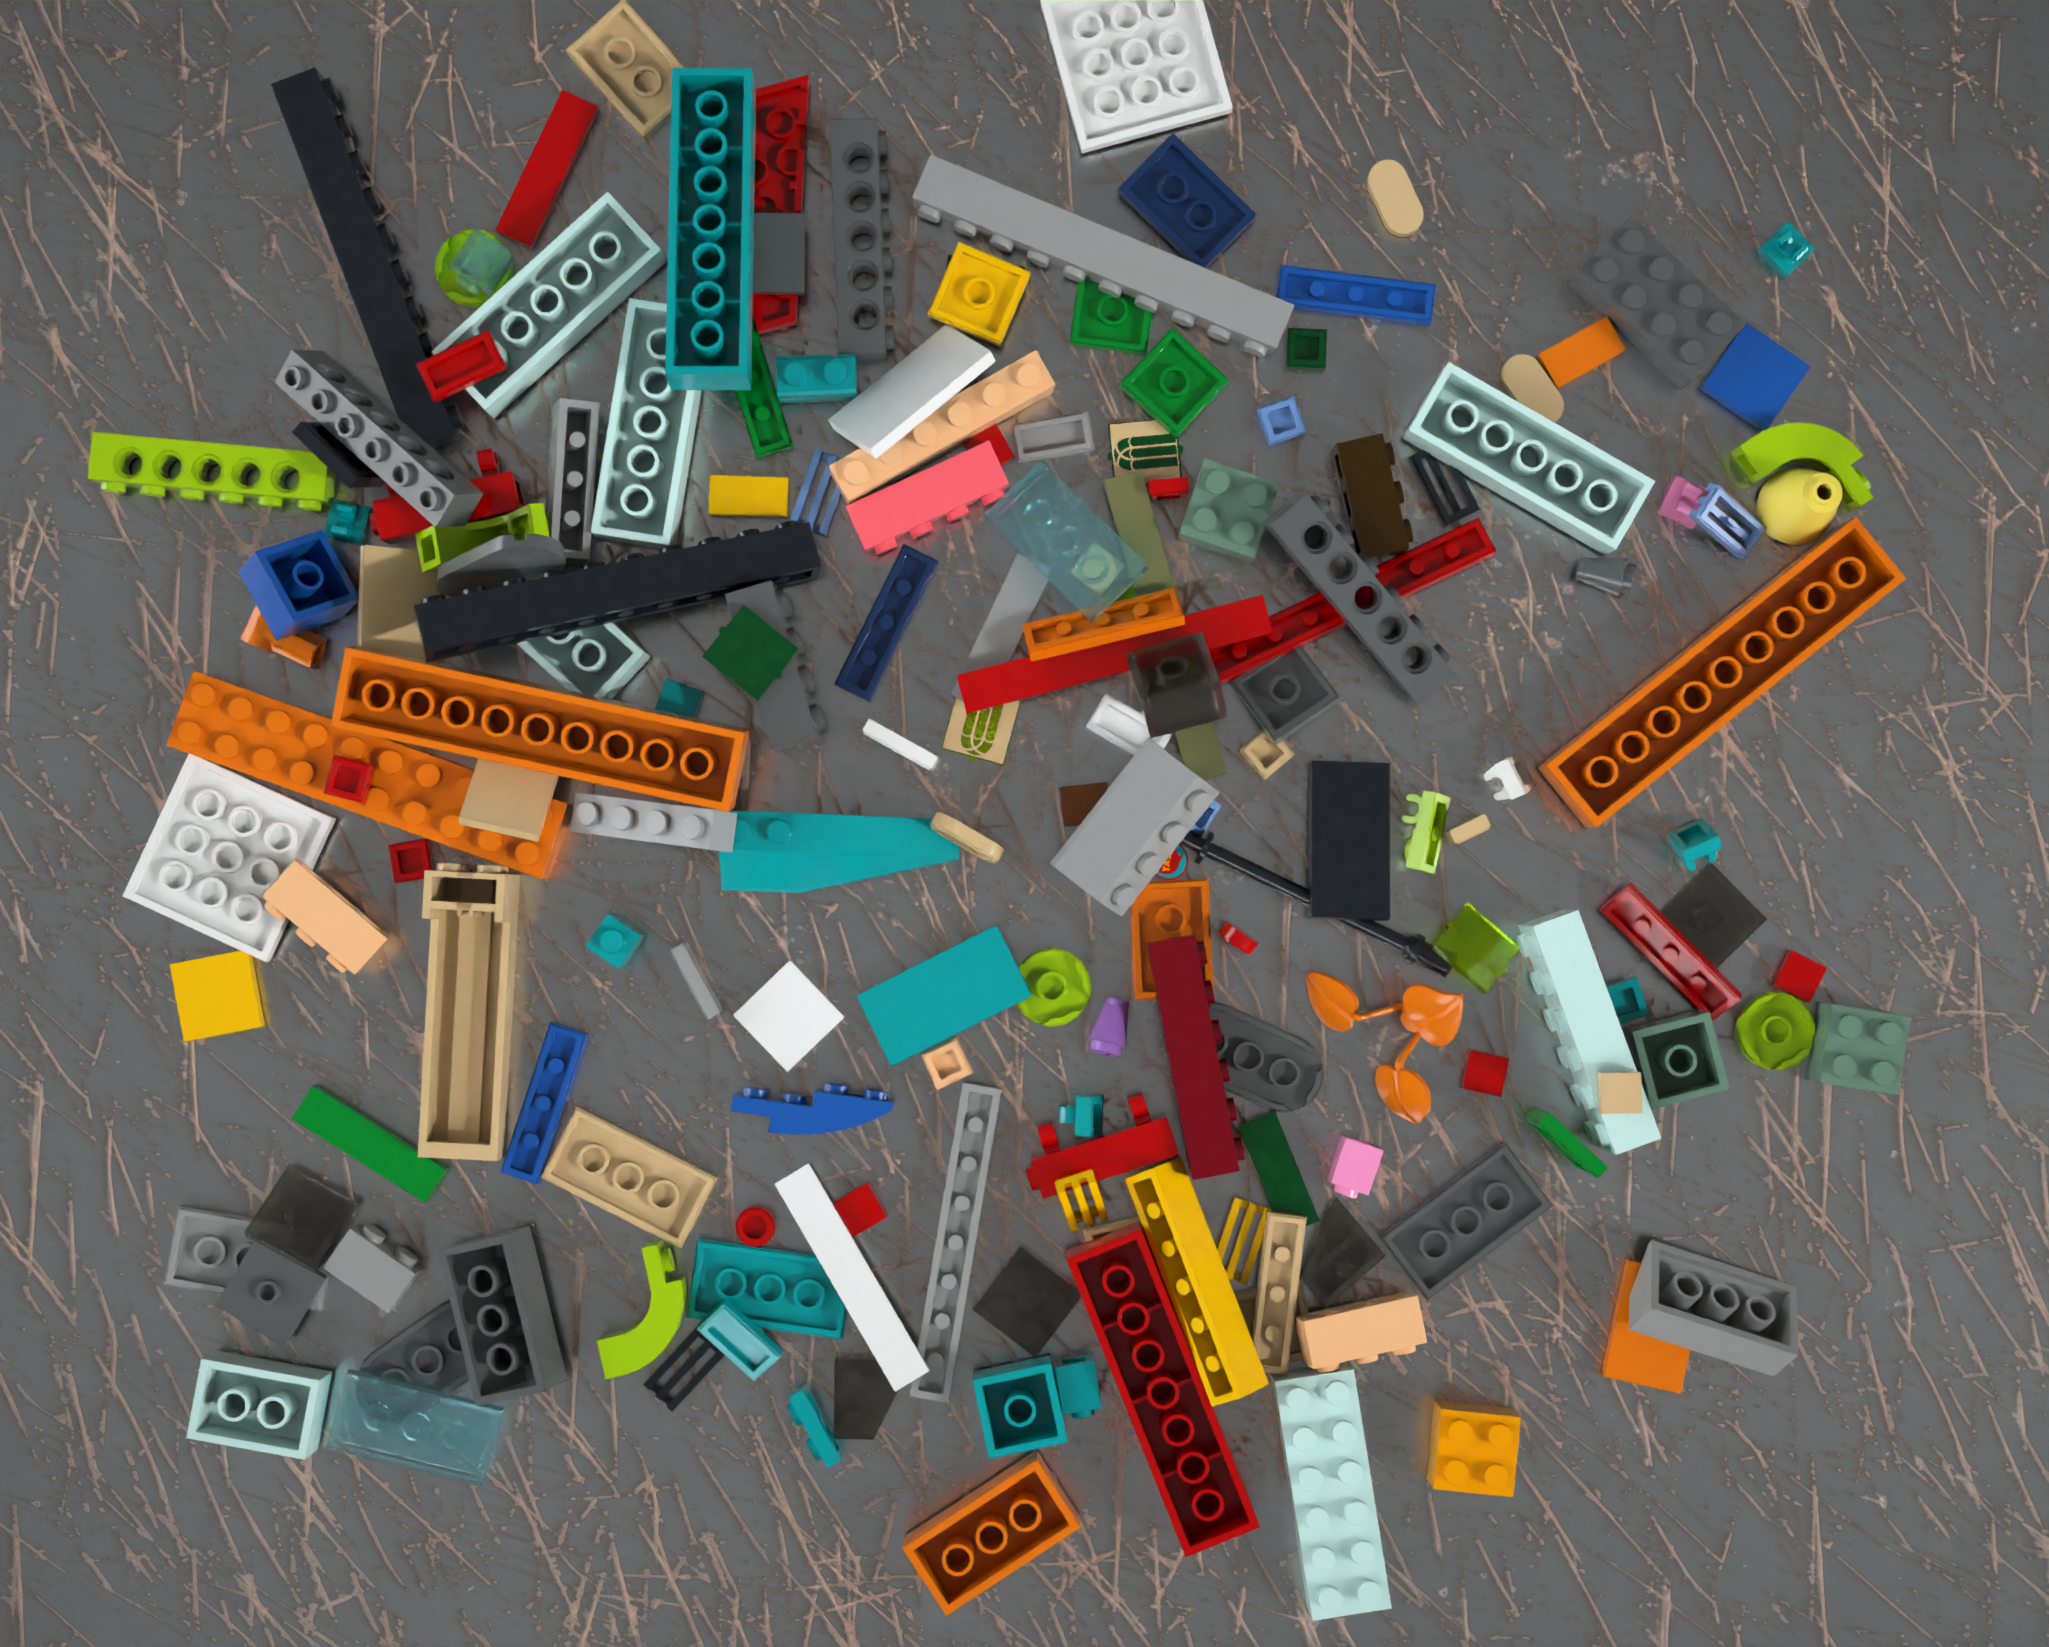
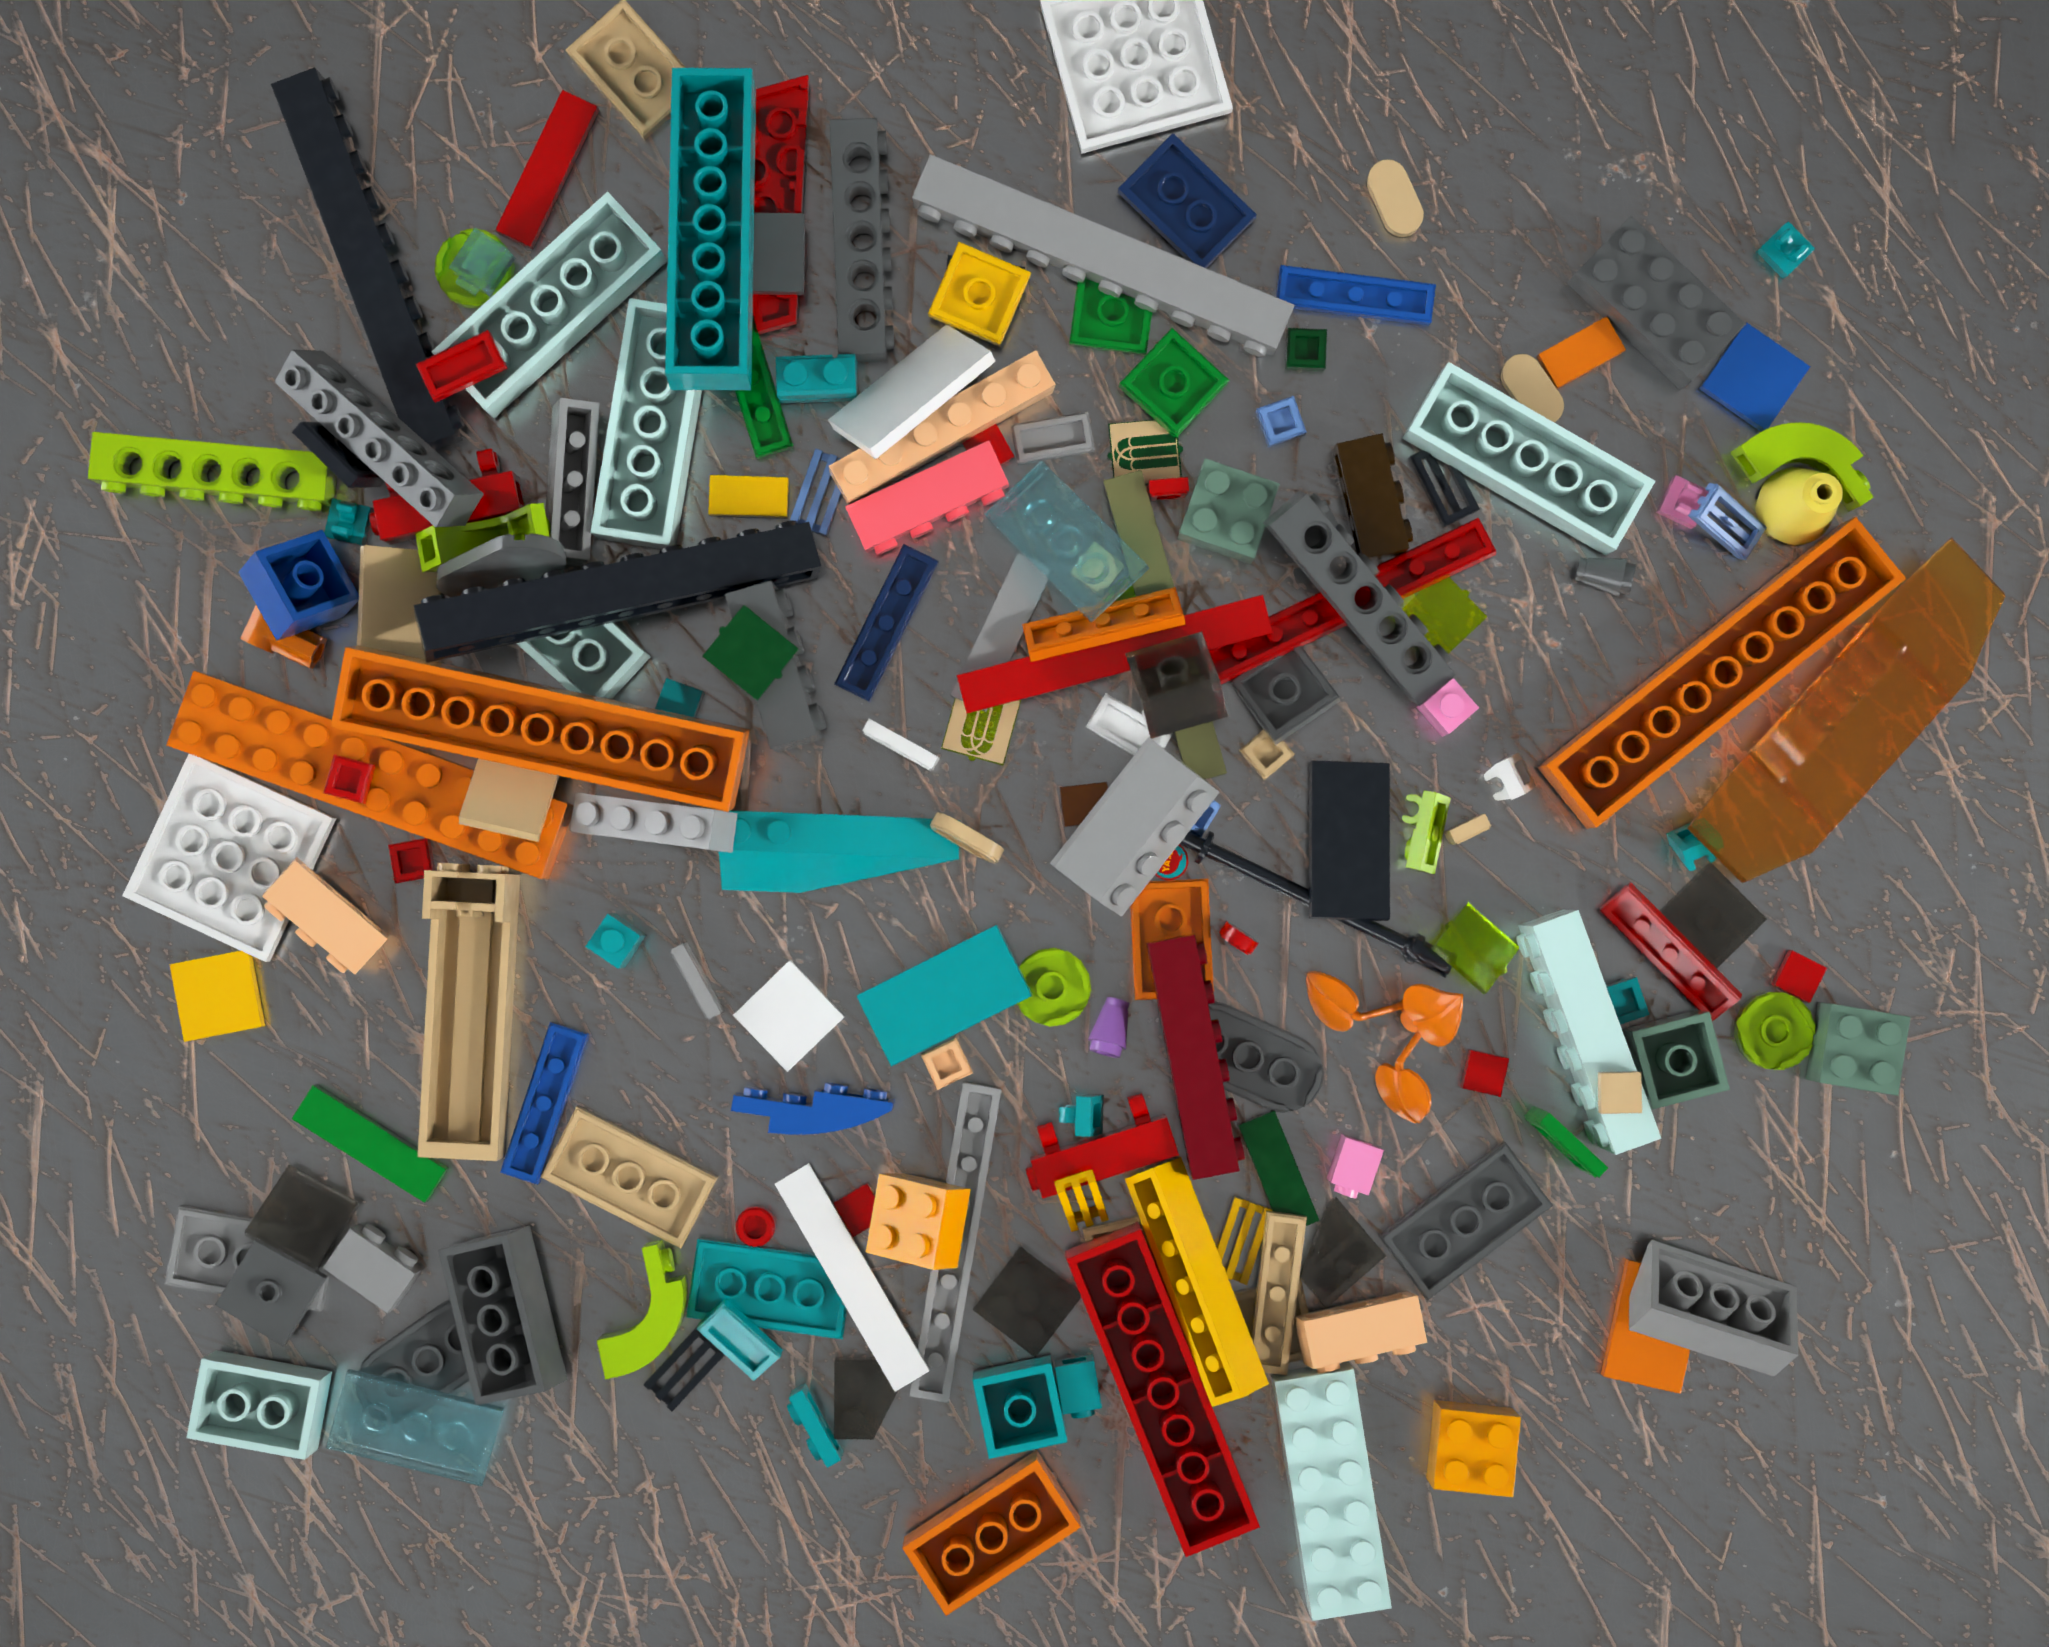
(918, 1221): none -> light orange brick
(1445, 613): none -> clear neon green piece
(1448, 707): none -> bright pink brick
(1853, 718): none -> clear orange piece

